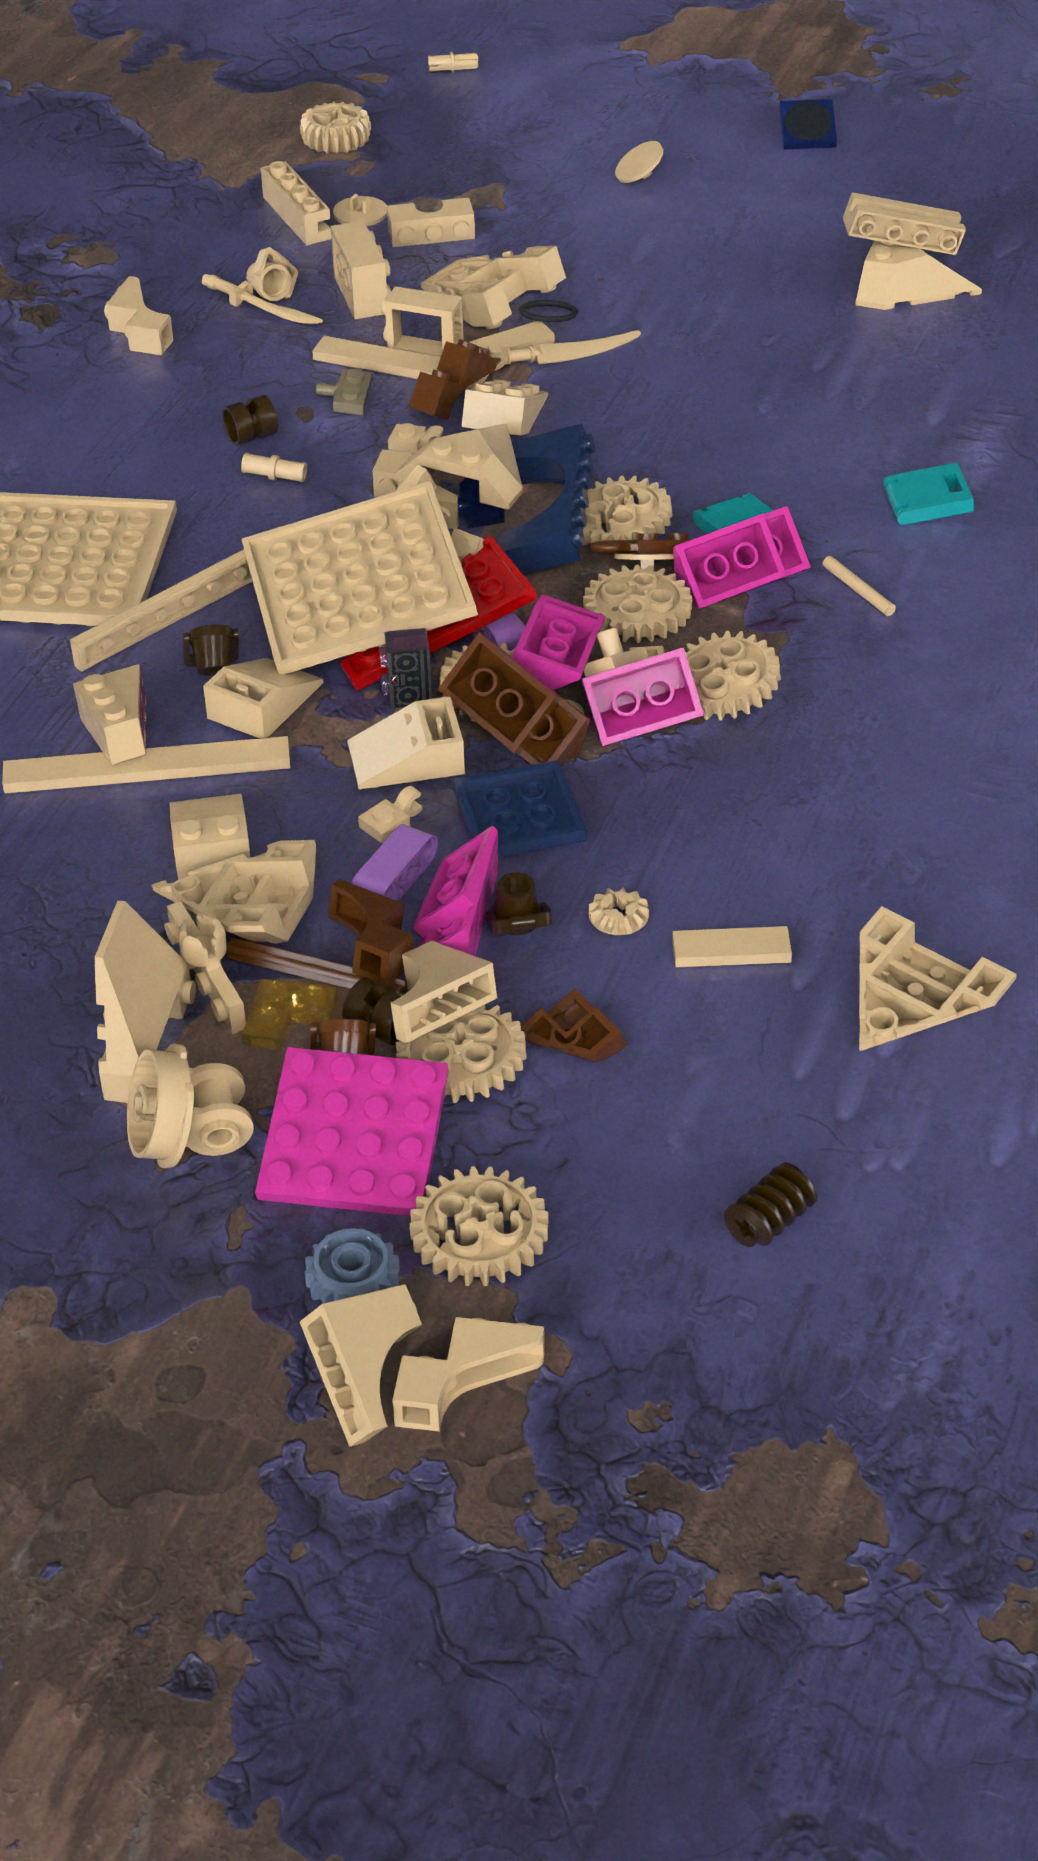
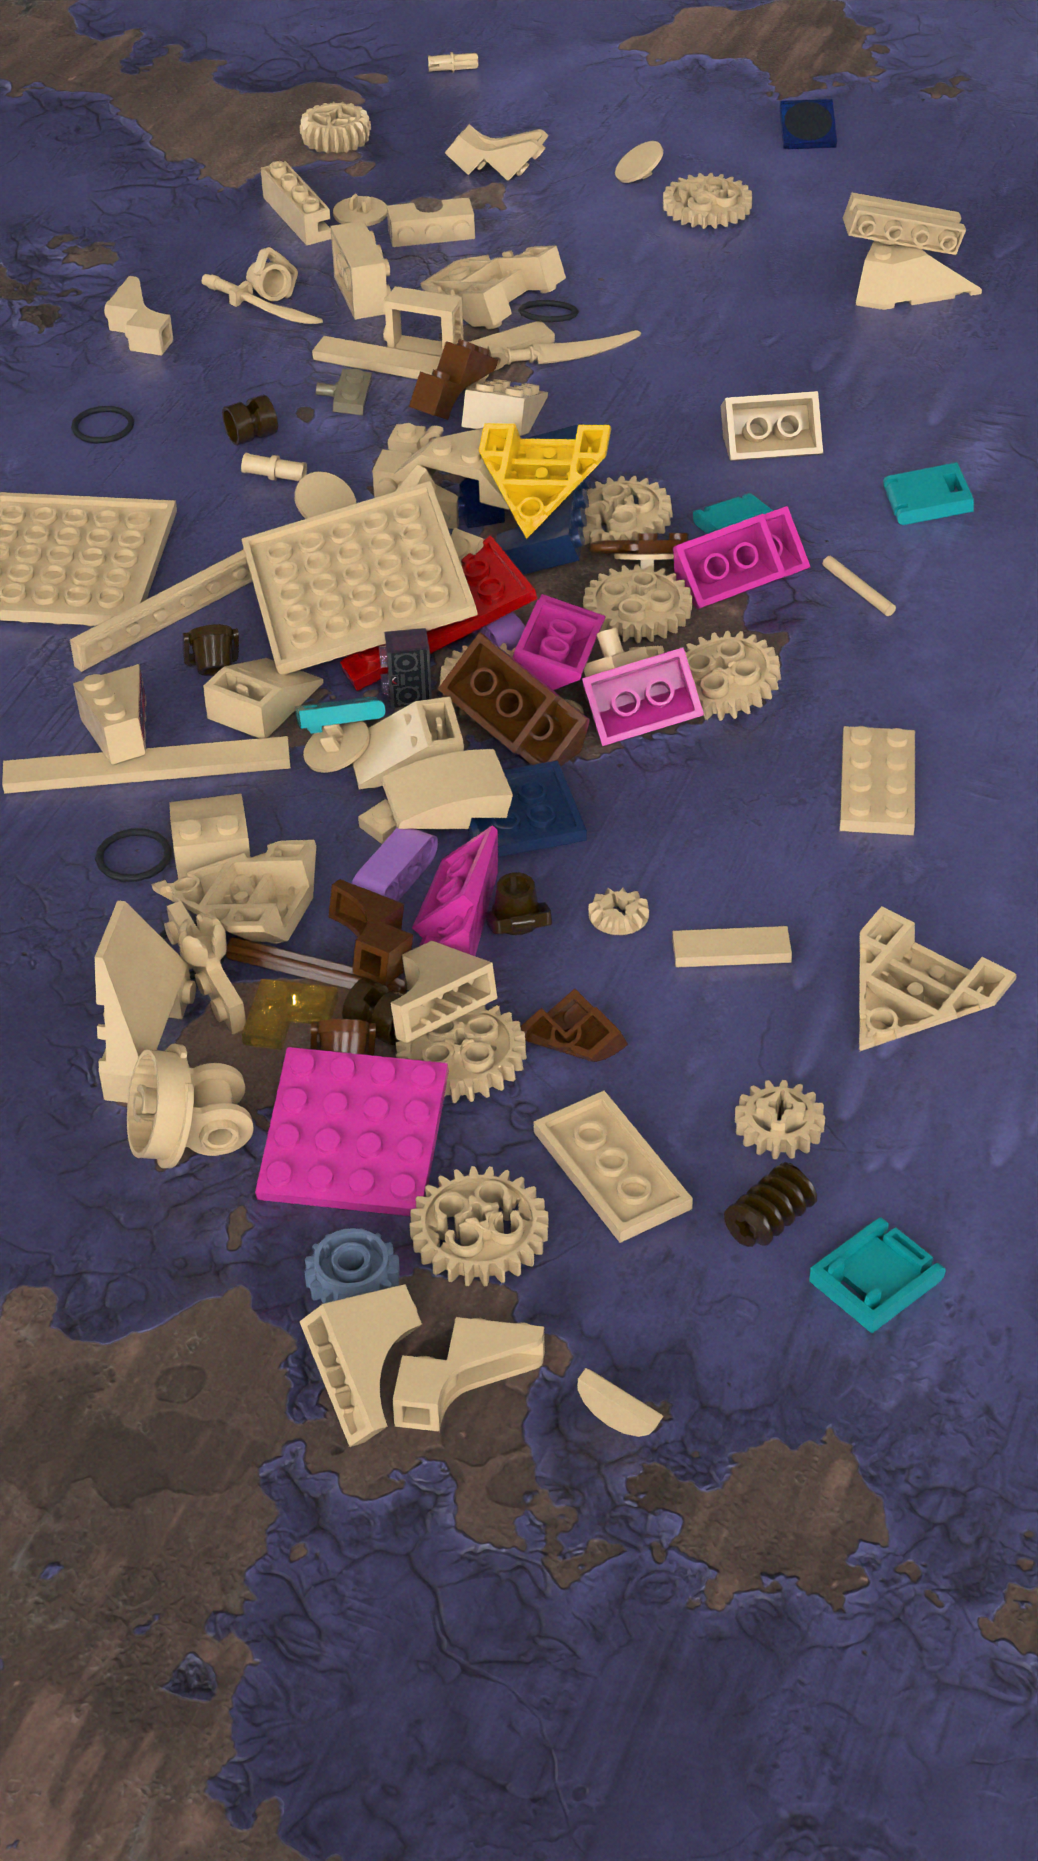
(111, 438): none -> black piece
(133, 877): none -> black piece
(322, 493): none -> tan piece
(336, 746): none -> tan piece
(337, 712): none -> container
(448, 790): none -> tan slope
(504, 154): none -> tan arch
(540, 472): none -> yellow wedge
(612, 1166): none -> tan plate
(616, 1406): none -> tan tile
(707, 200): none -> tan gear
(772, 426): none -> tan slope
(799, 1125): none -> tan gear
(878, 780): none -> tan plate
(883, 1272): none -> teal container

